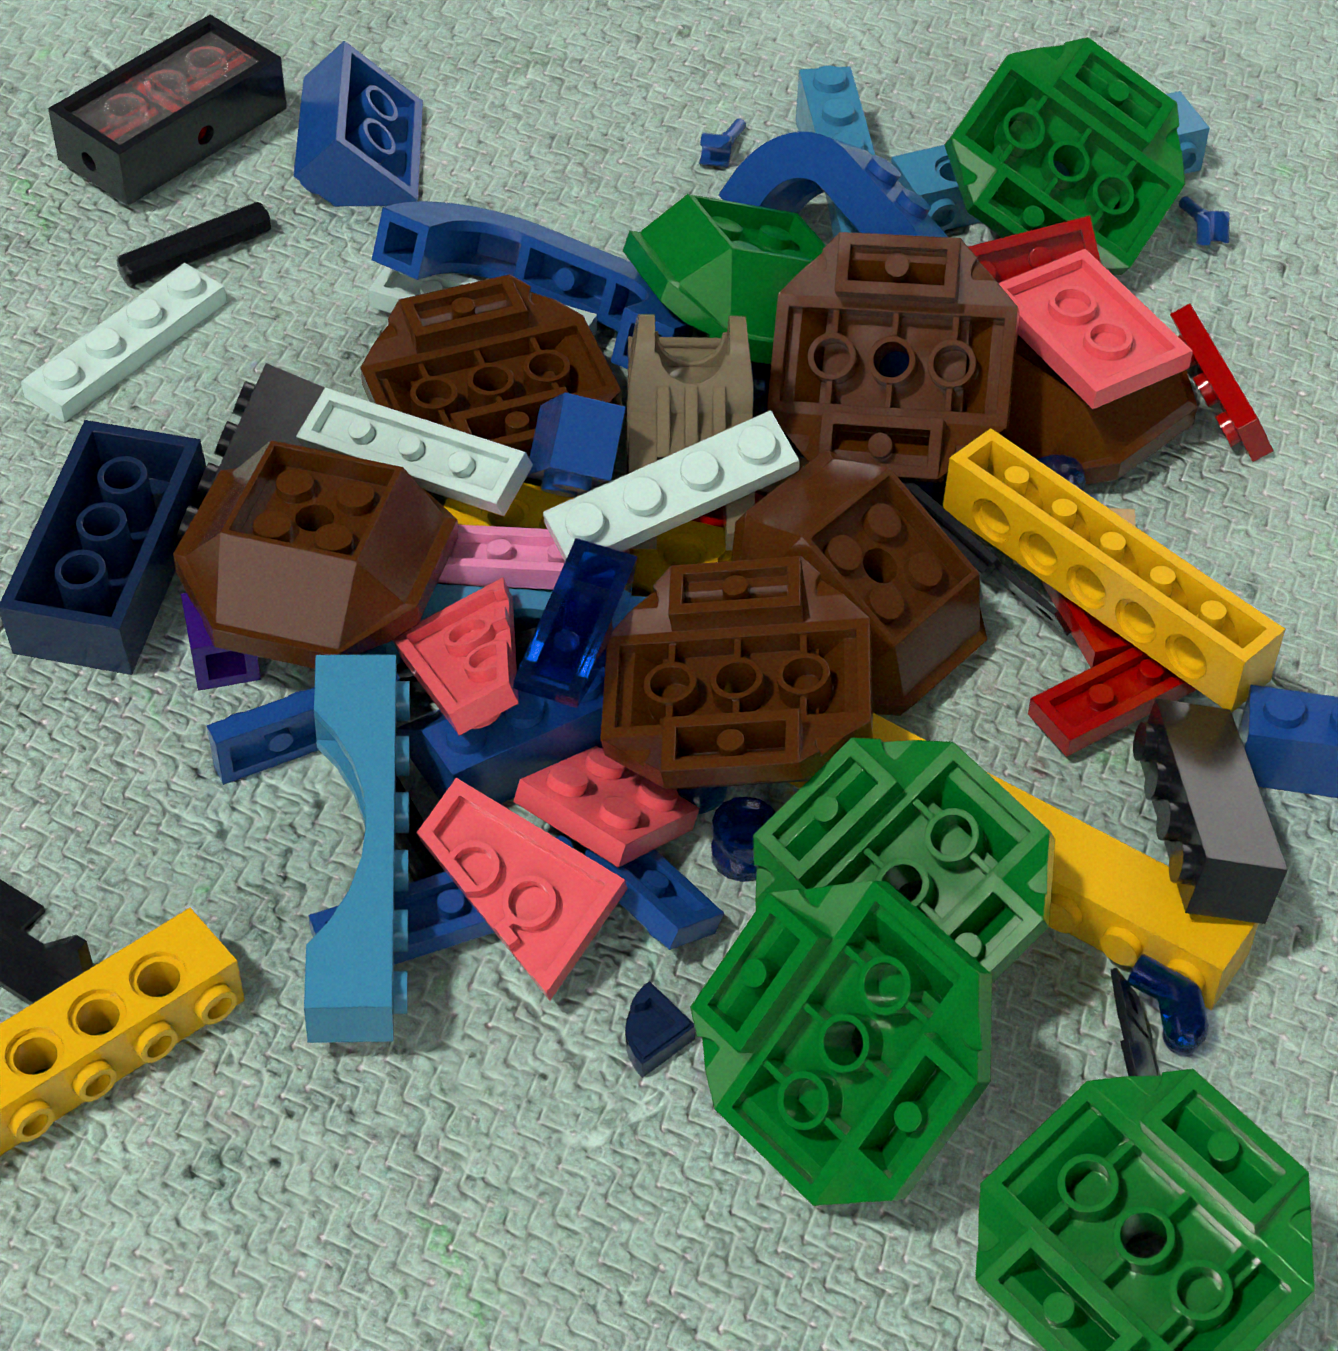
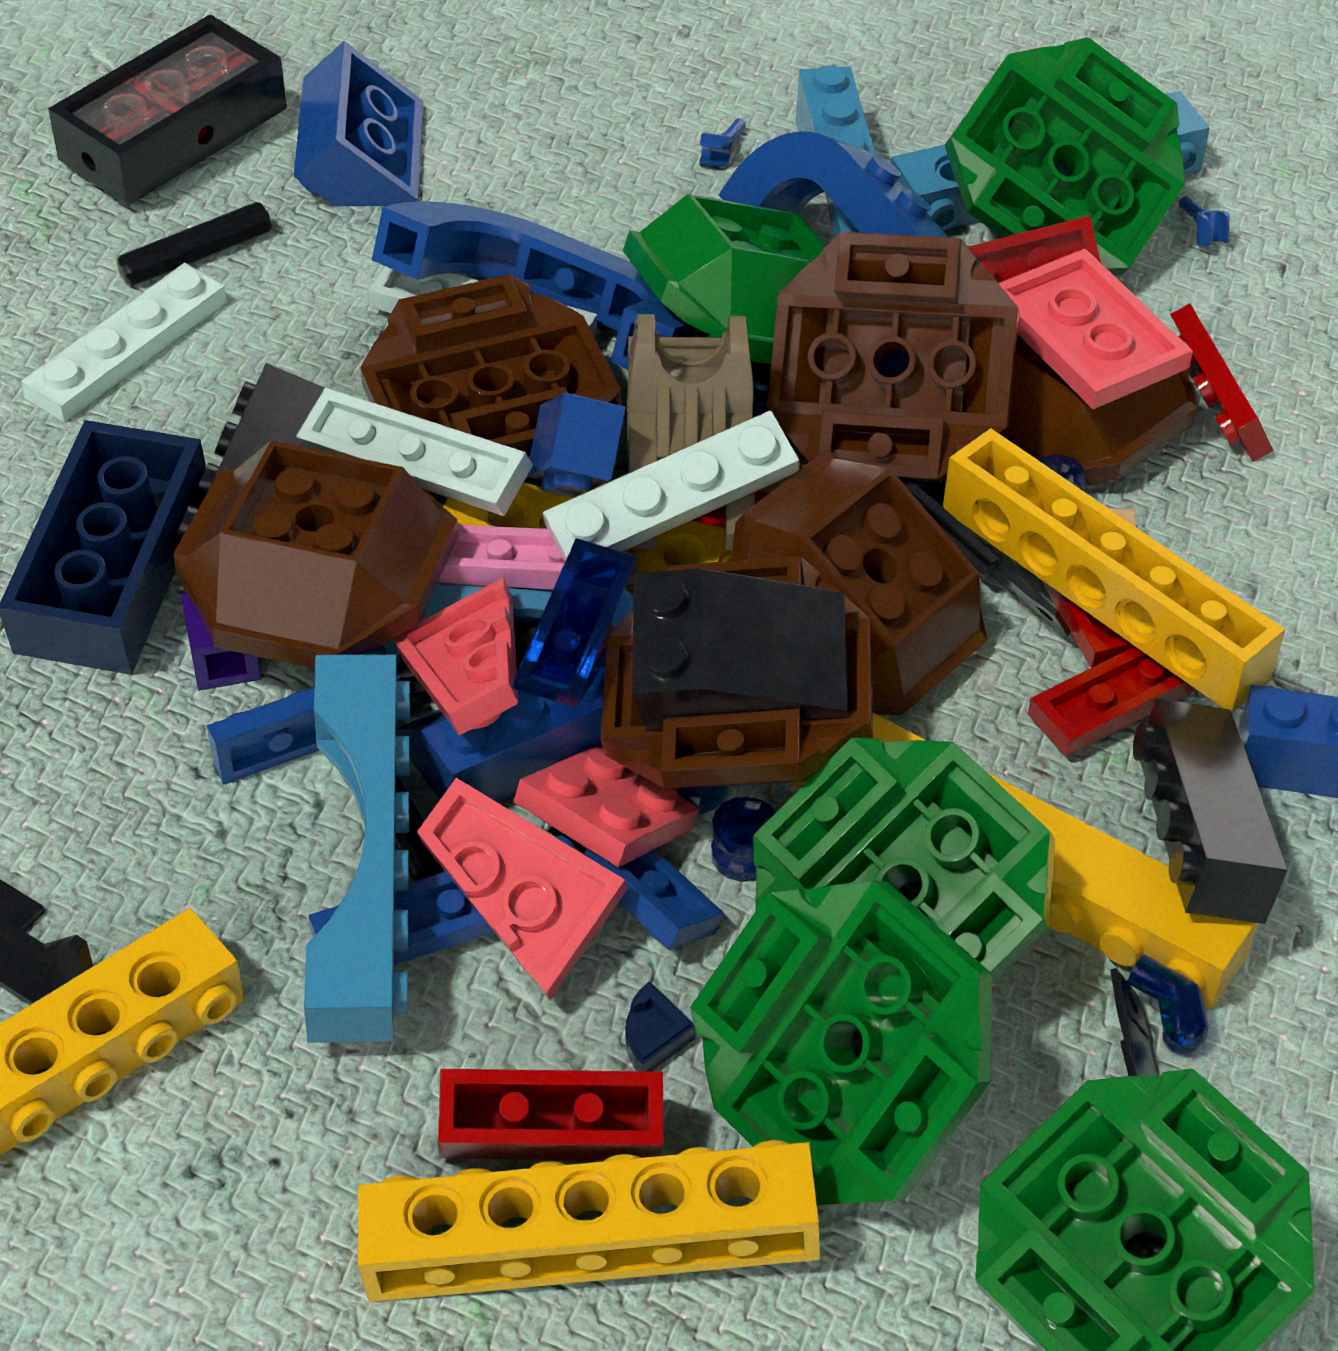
(549, 1114): none -> red brick
(558, 1249): none -> yellow brick
(736, 646): none -> black slope

